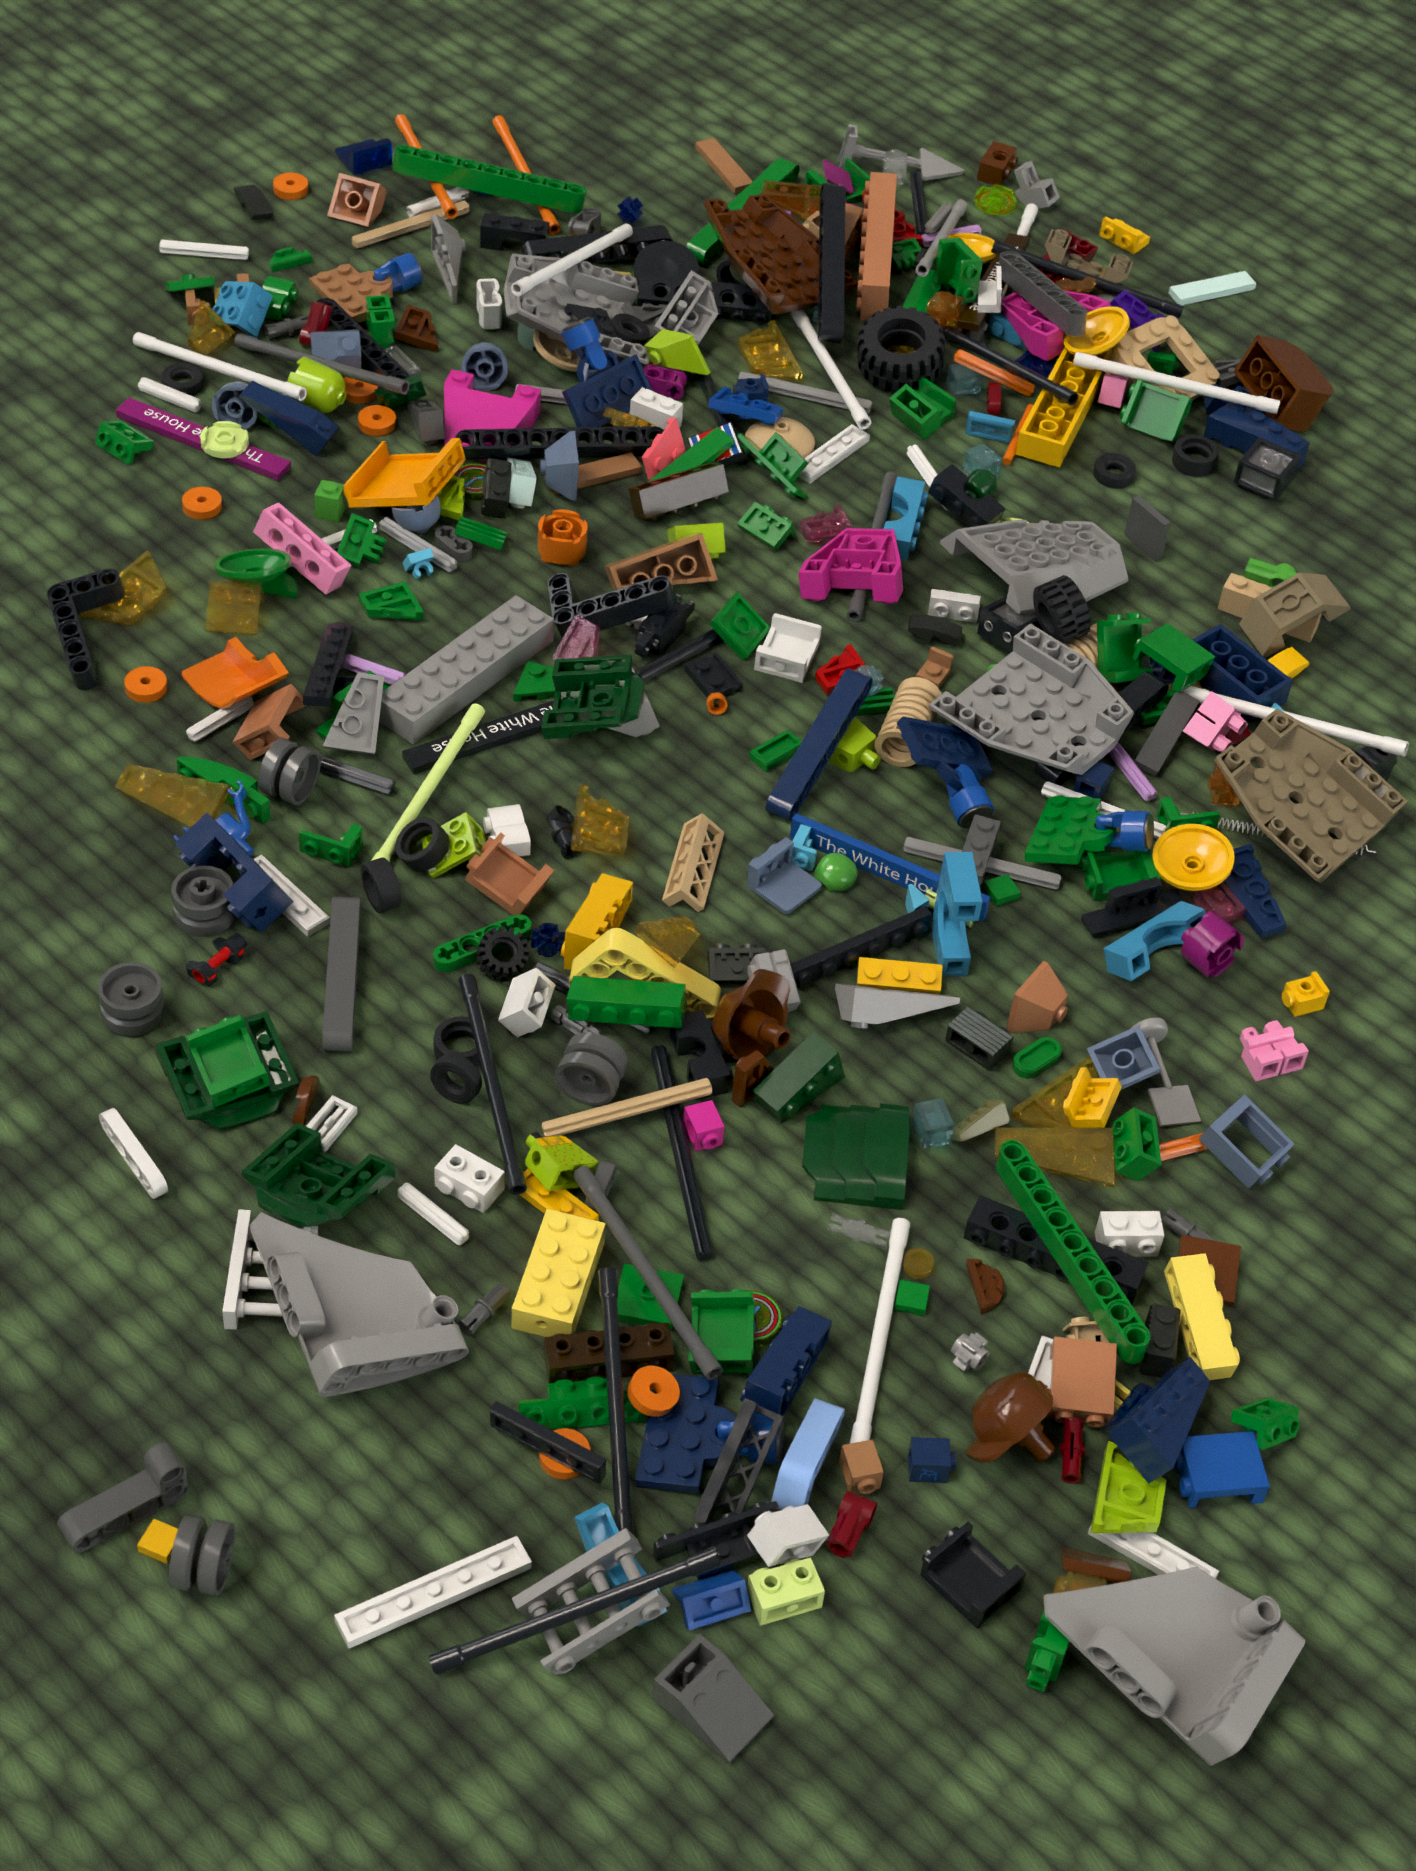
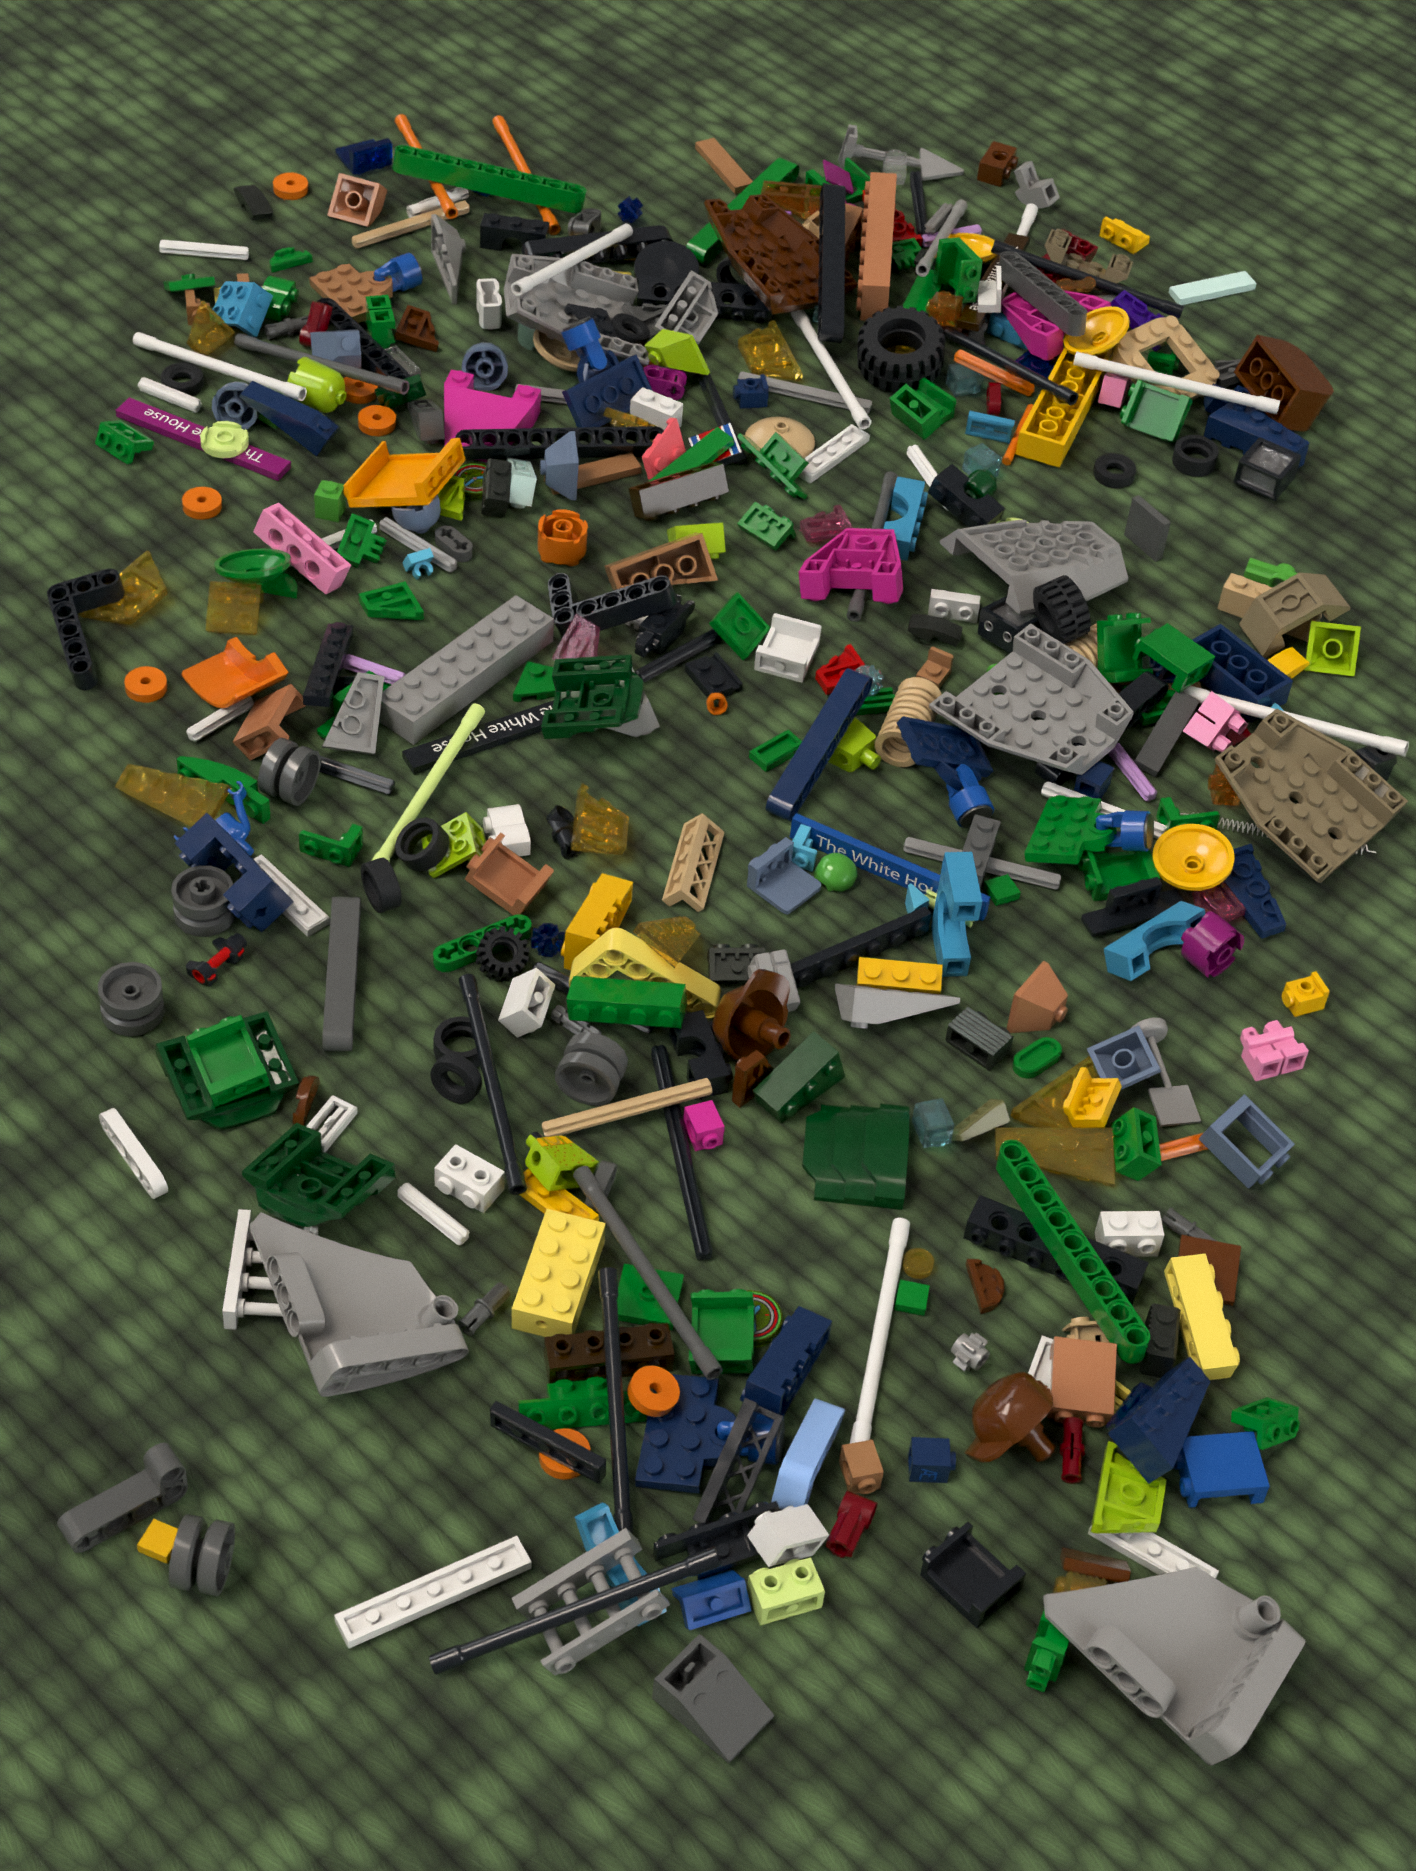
(480, 533): green tile -> none
(738, 404): blue wing -> none
(859, 1230): clear pin -> none
(995, 200): clear neon green tile -> none
(1332, 648): none -> lime slope

